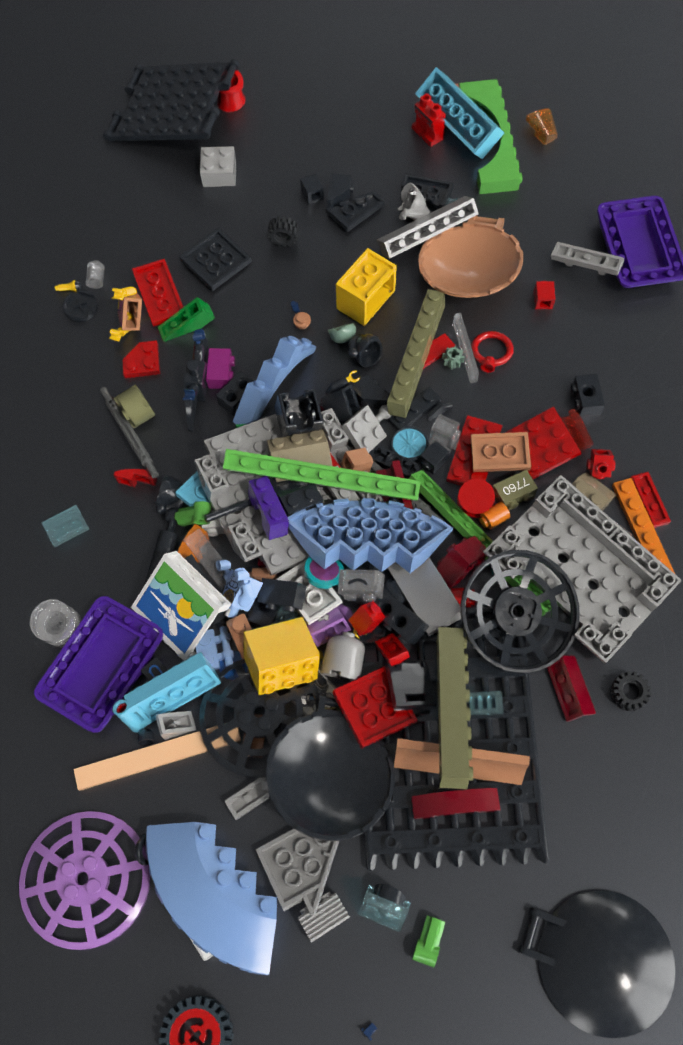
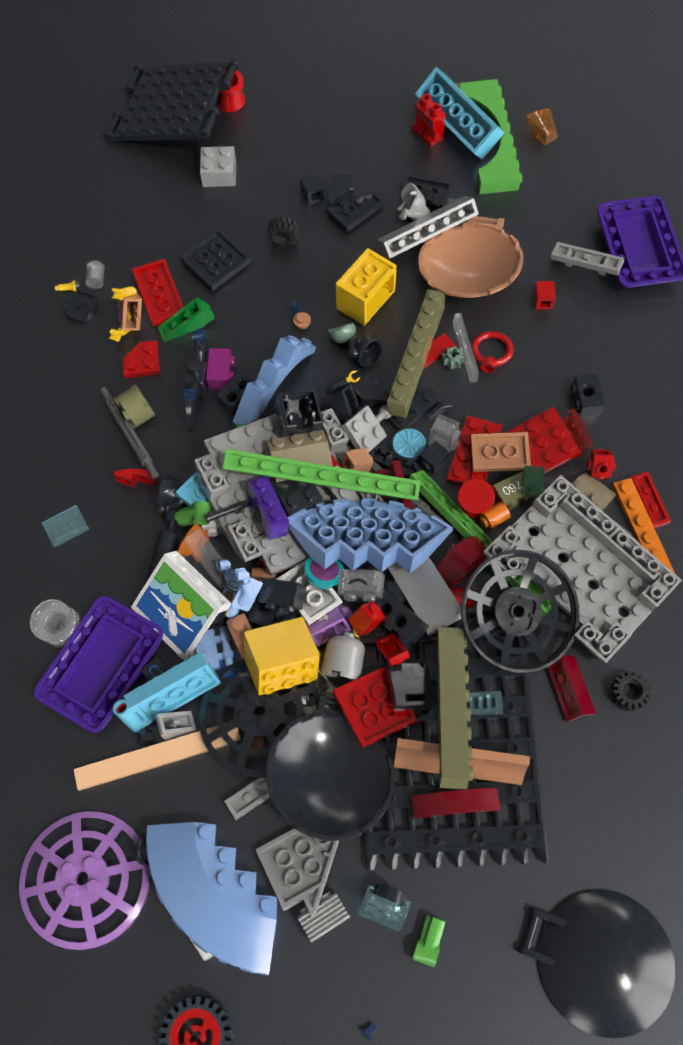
(533, 481): none -> clear green brick

